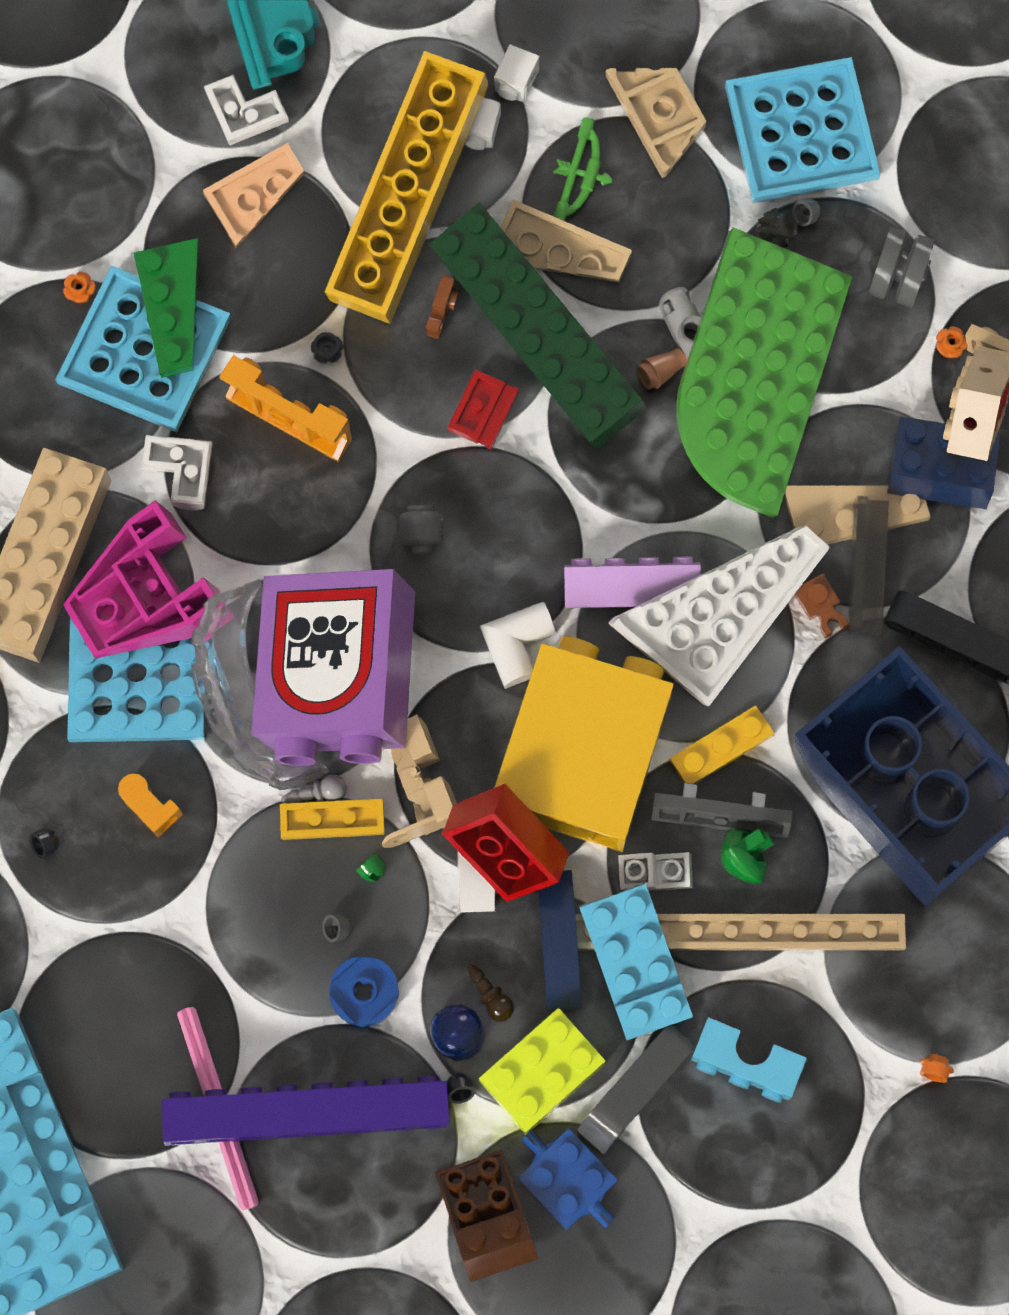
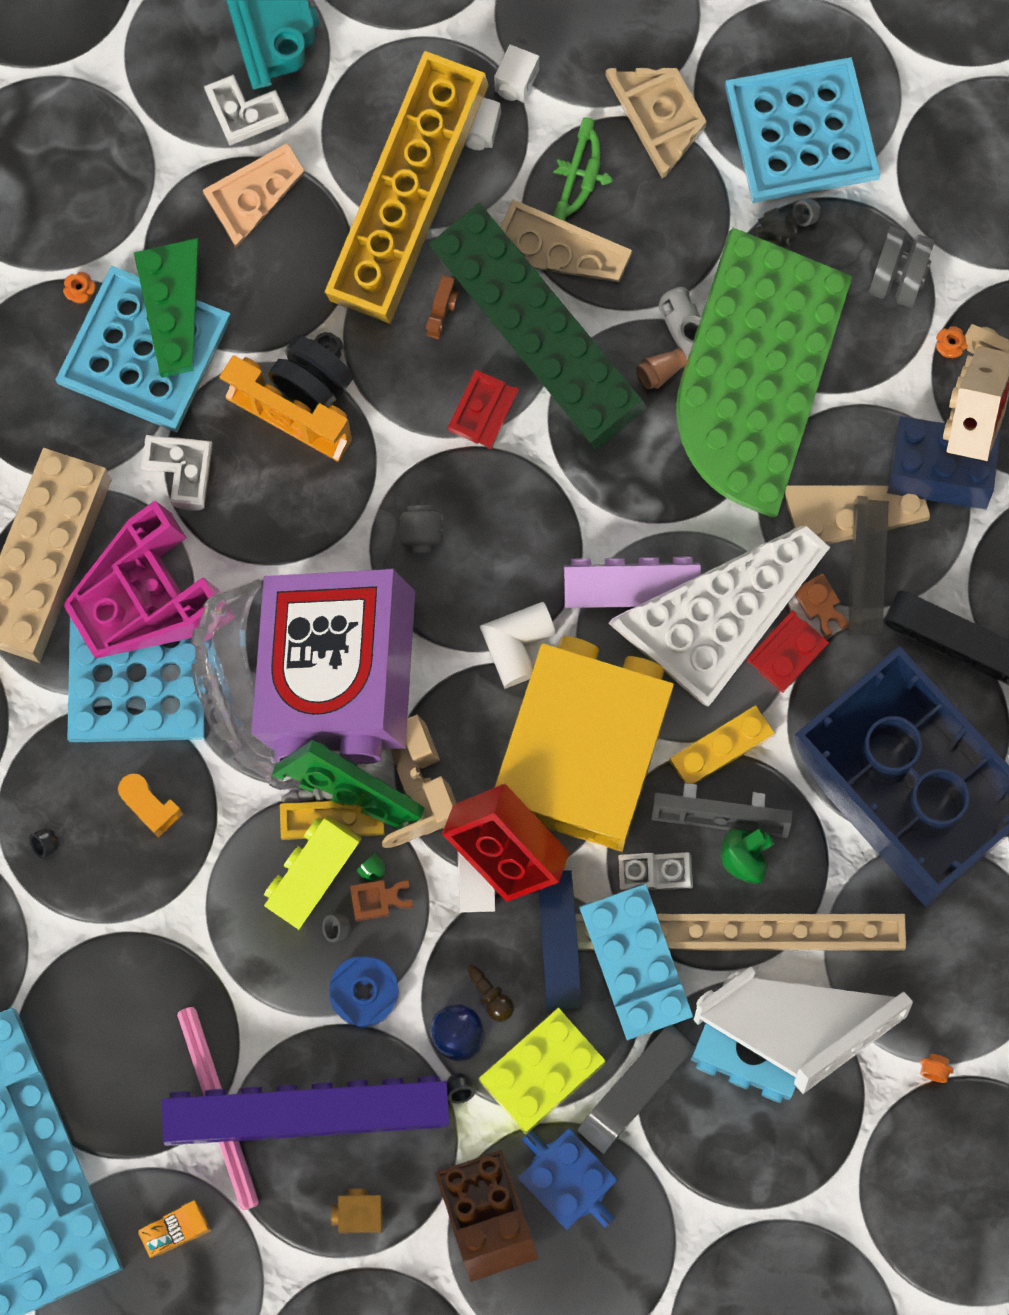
(174, 1229): none -> light orange leg
(310, 373): none -> black wheel
(311, 870): none -> neon yellow brick
(322, 769): none -> green wing
(358, 1212): none -> pearl gold brick
(373, 899): none -> dark orange plate
(787, 652): none -> red plate
(799, 1025): none -> white piece

